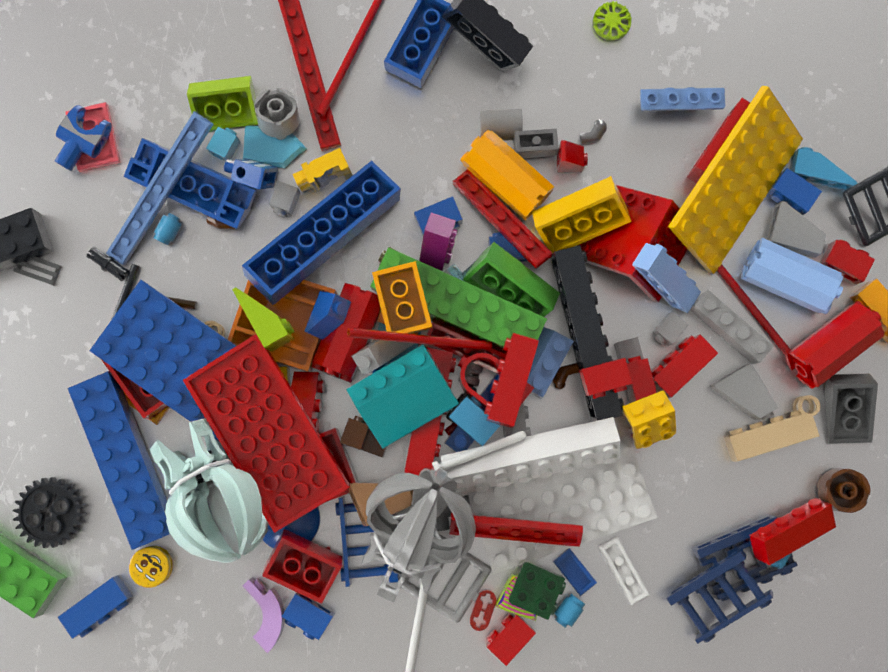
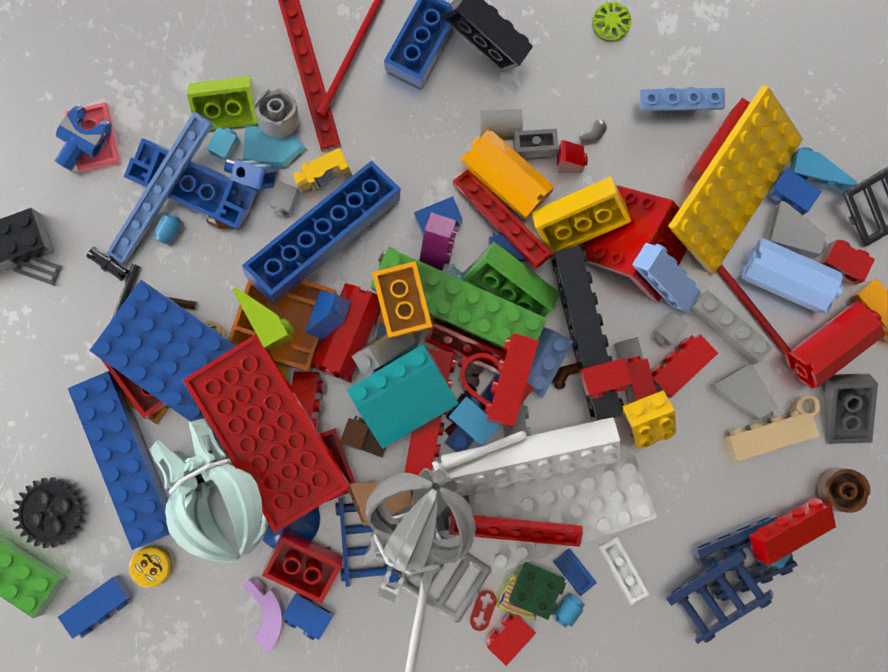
(419, 339): red piece -> none

